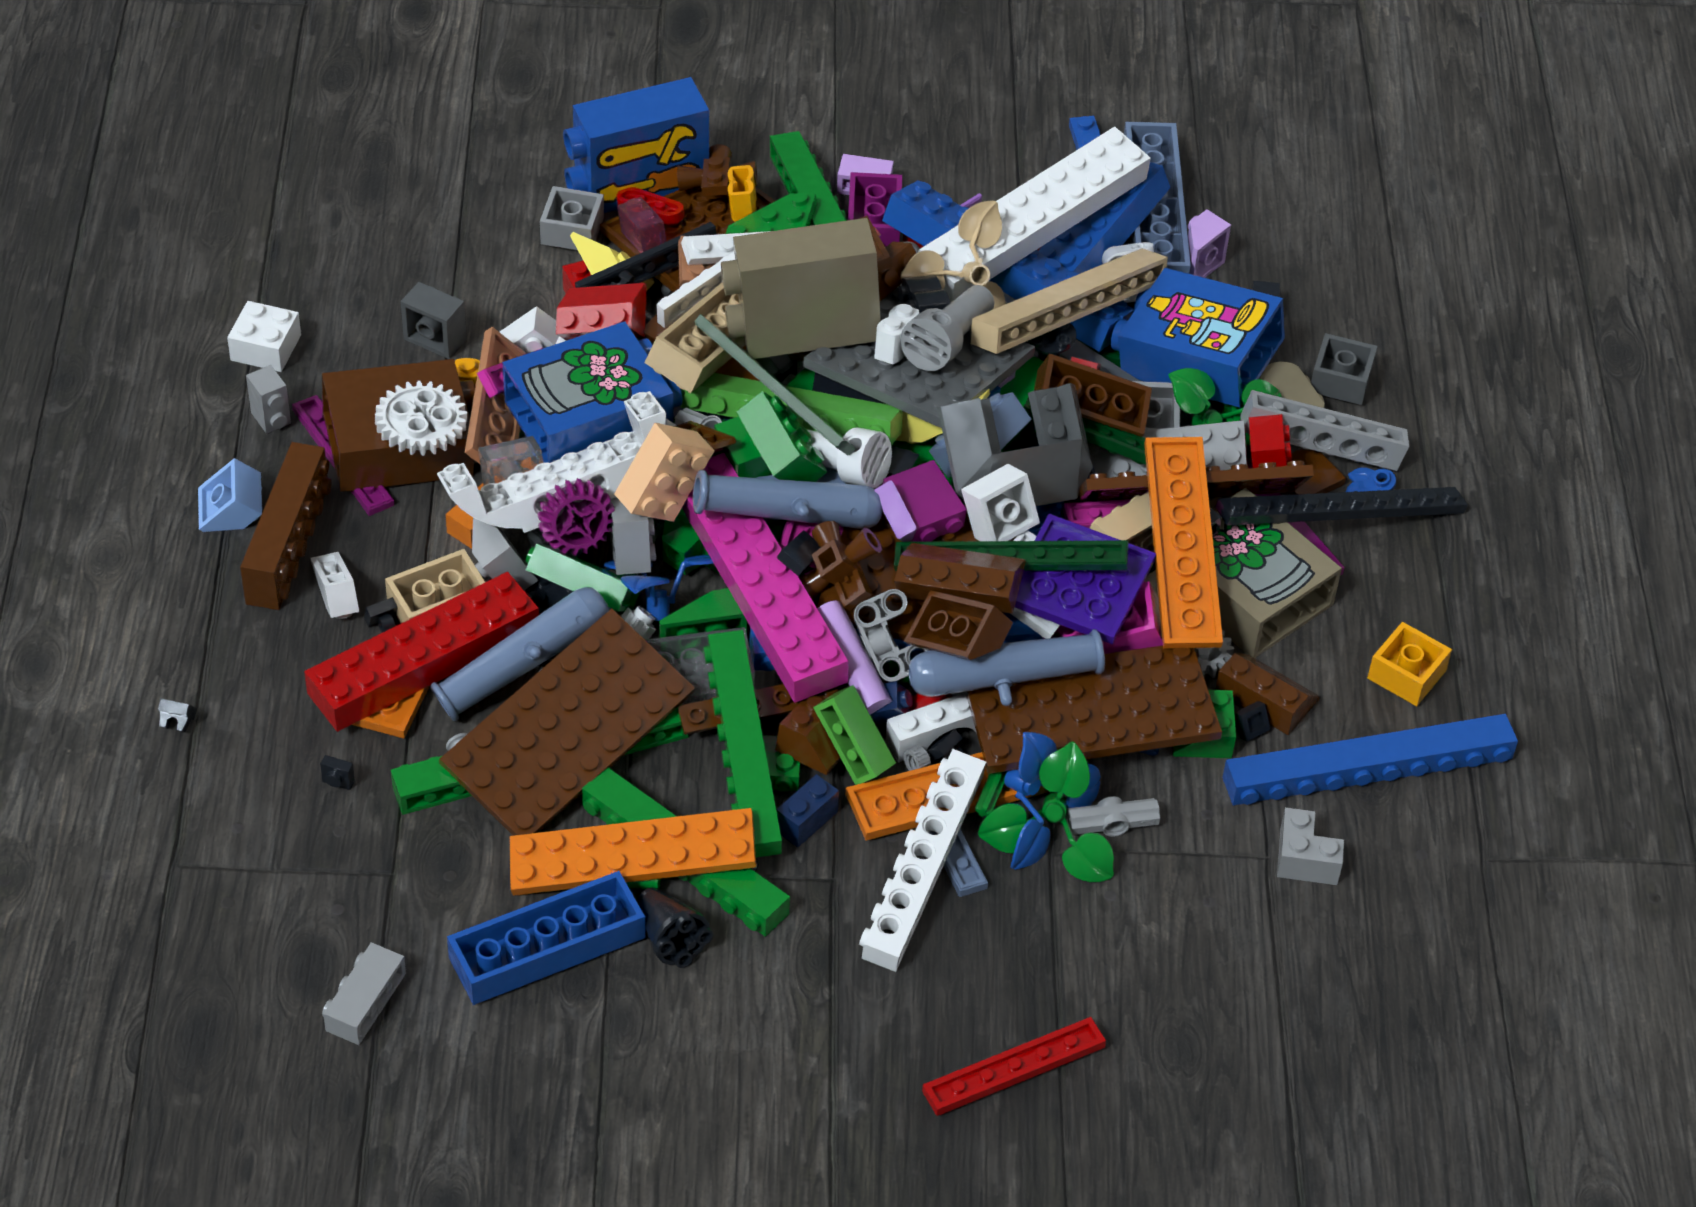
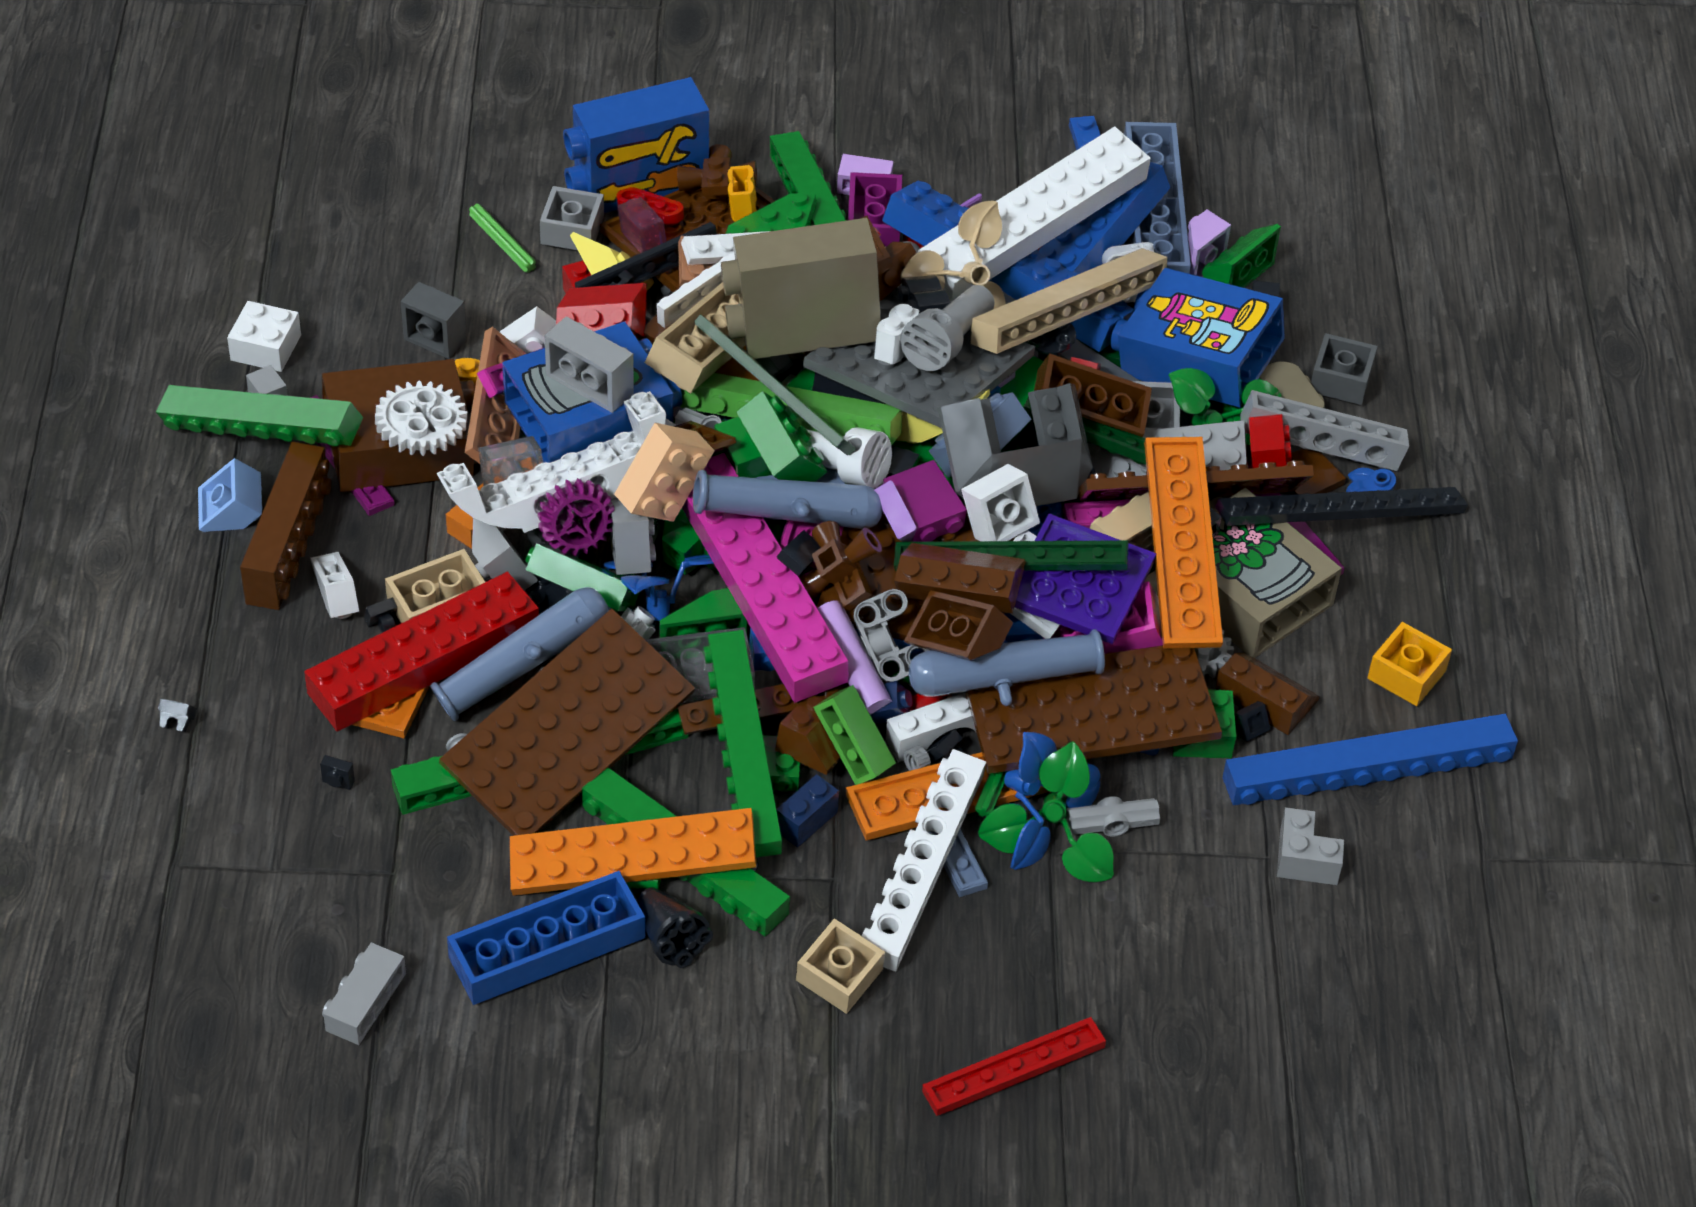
(260, 415): none -> brick
(502, 238): none -> bright green axle
(589, 364): none -> light grey brick
(840, 966): none -> tan brick
(1246, 258): none -> green slope

